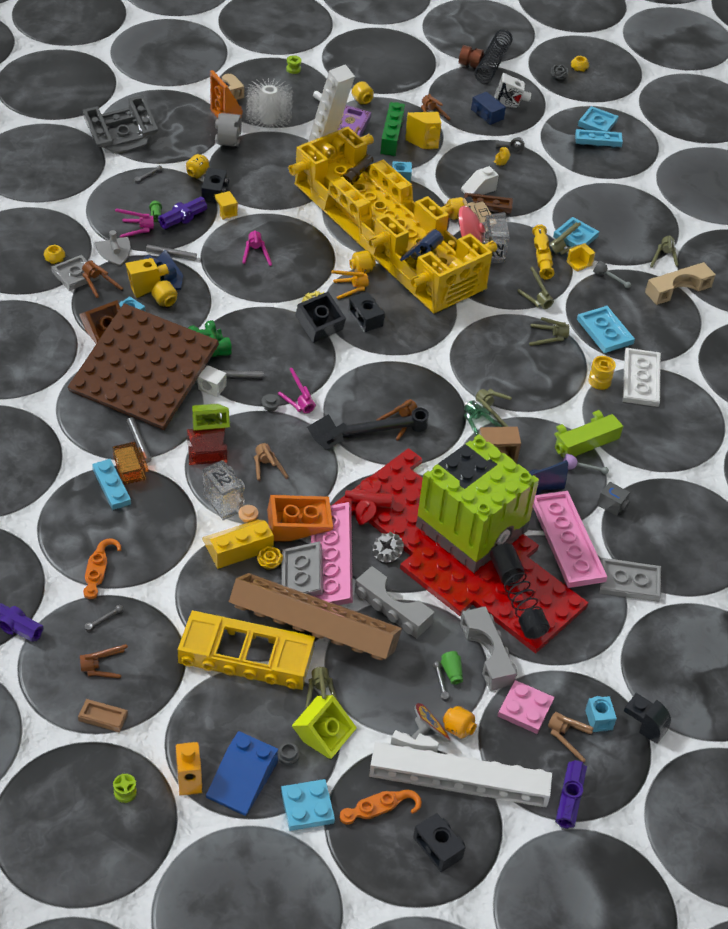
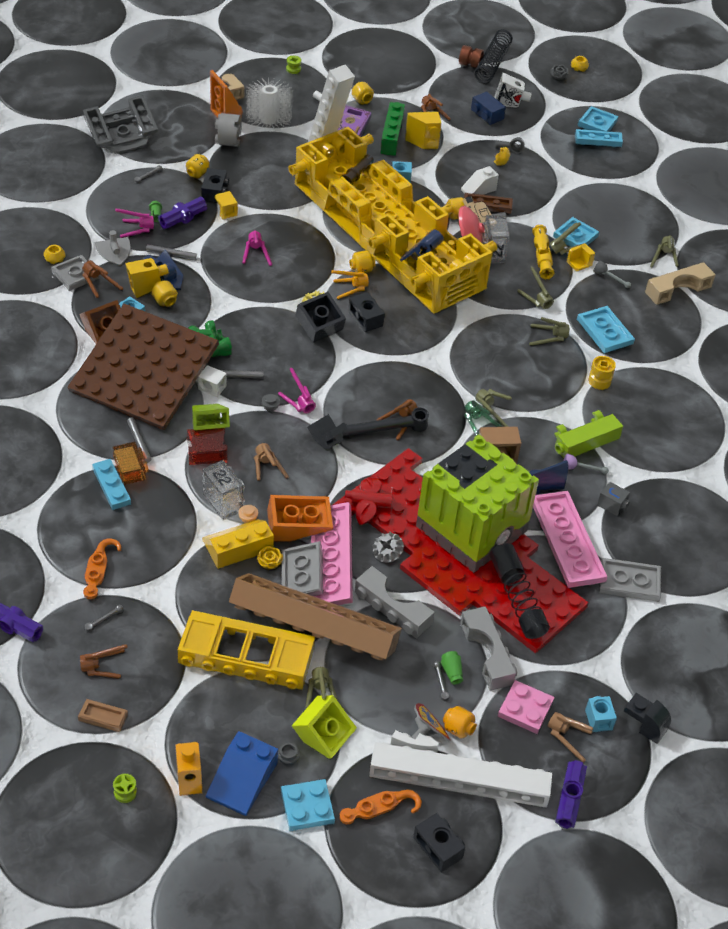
(641, 377): white tile -> none

